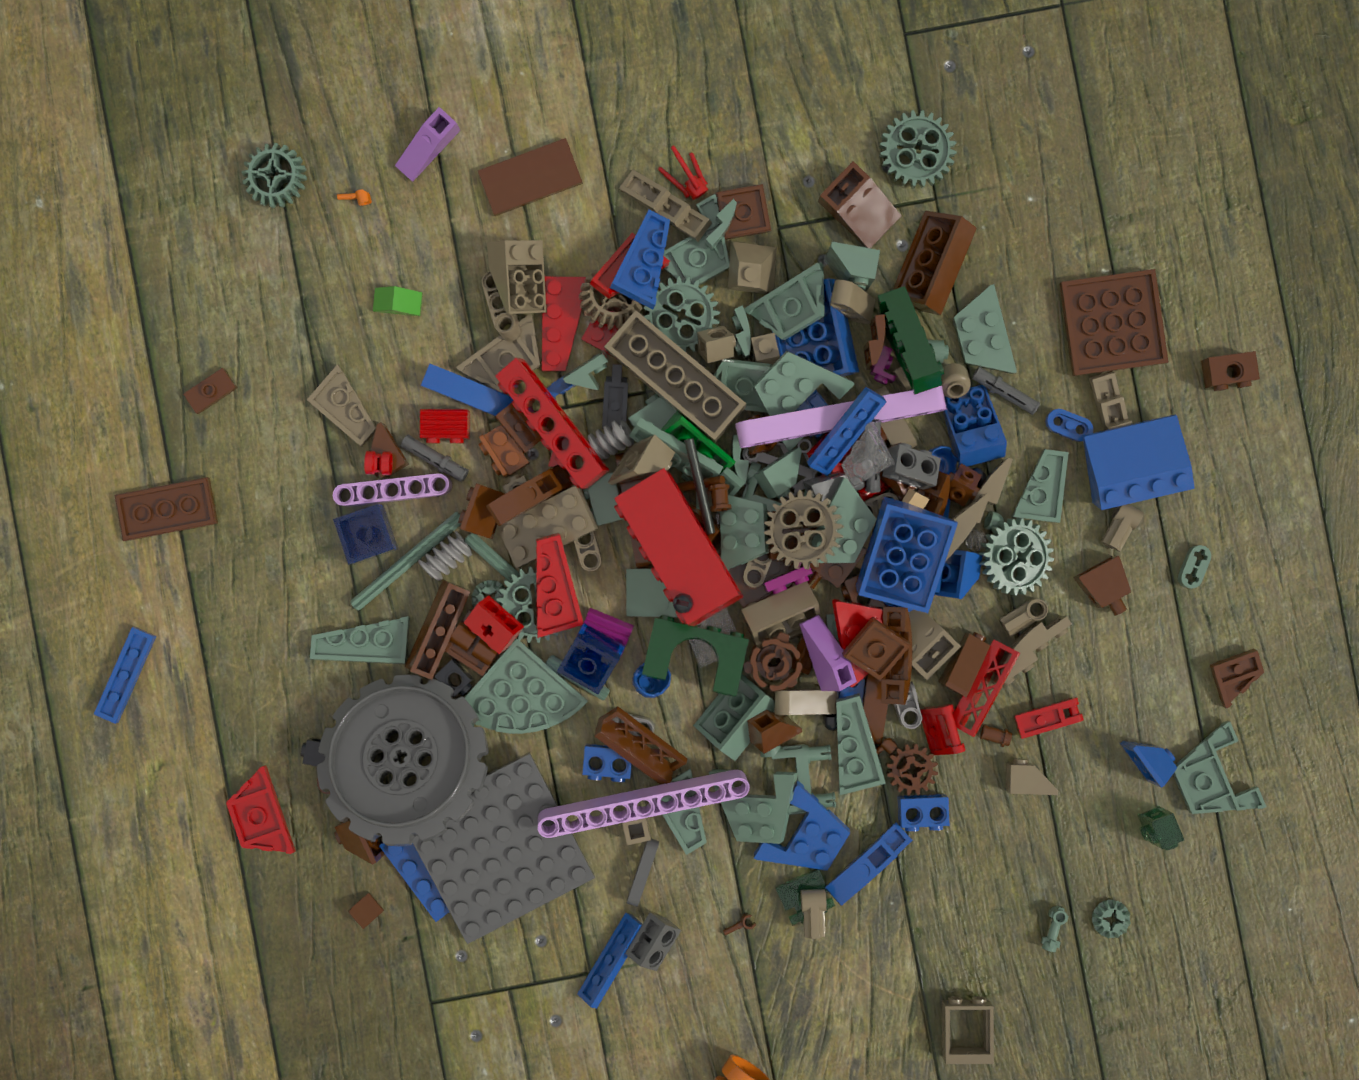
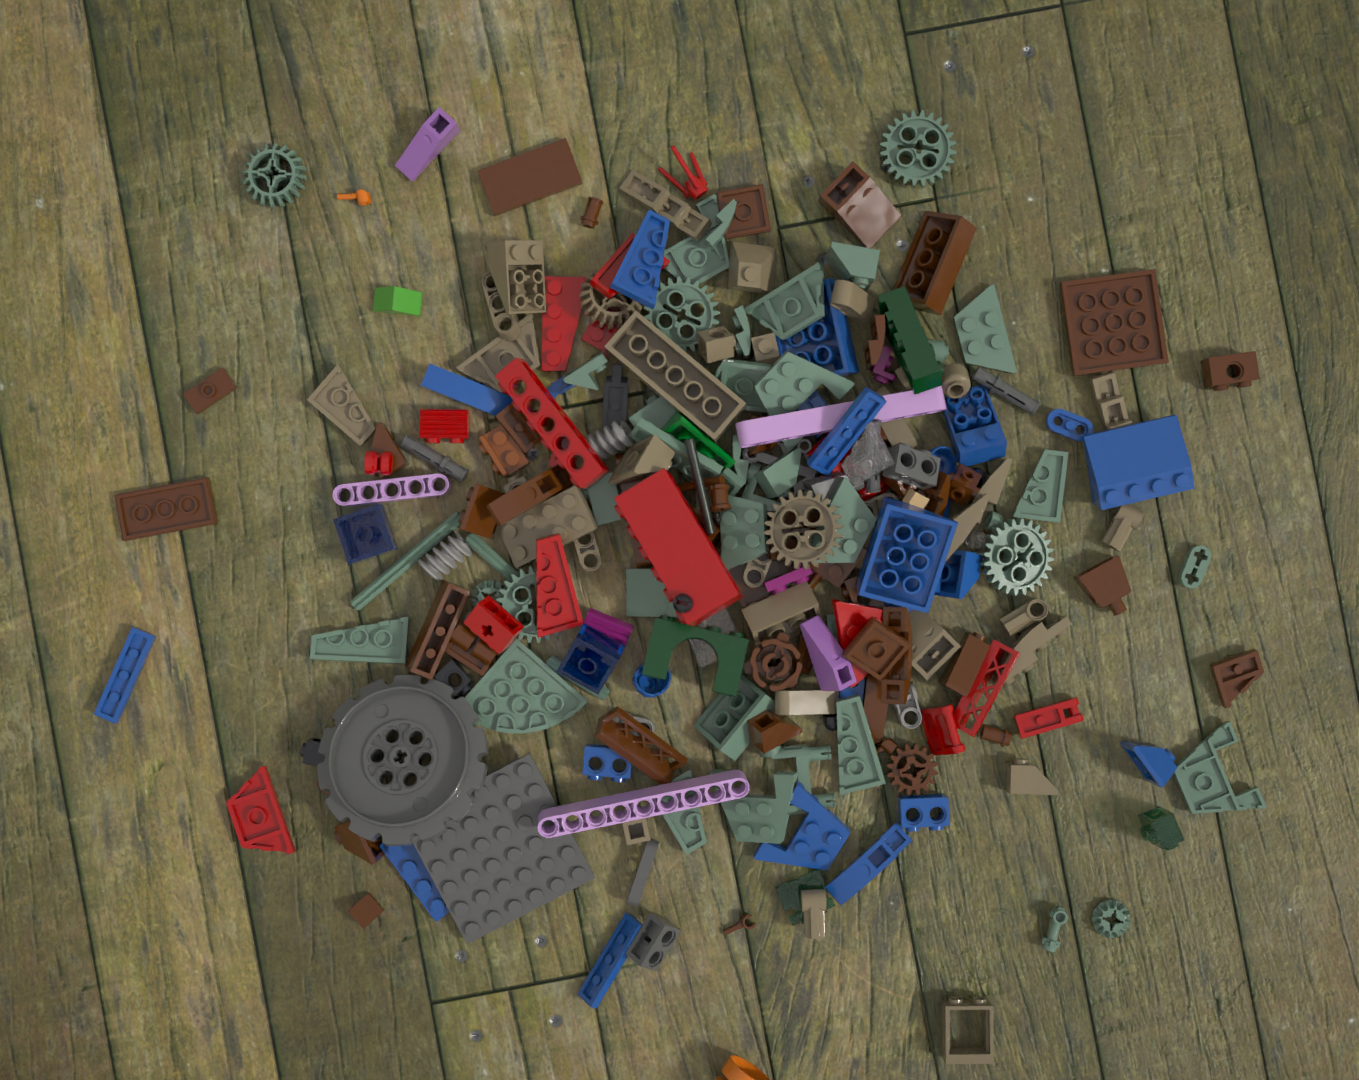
(591, 213): none -> reddish brown pin

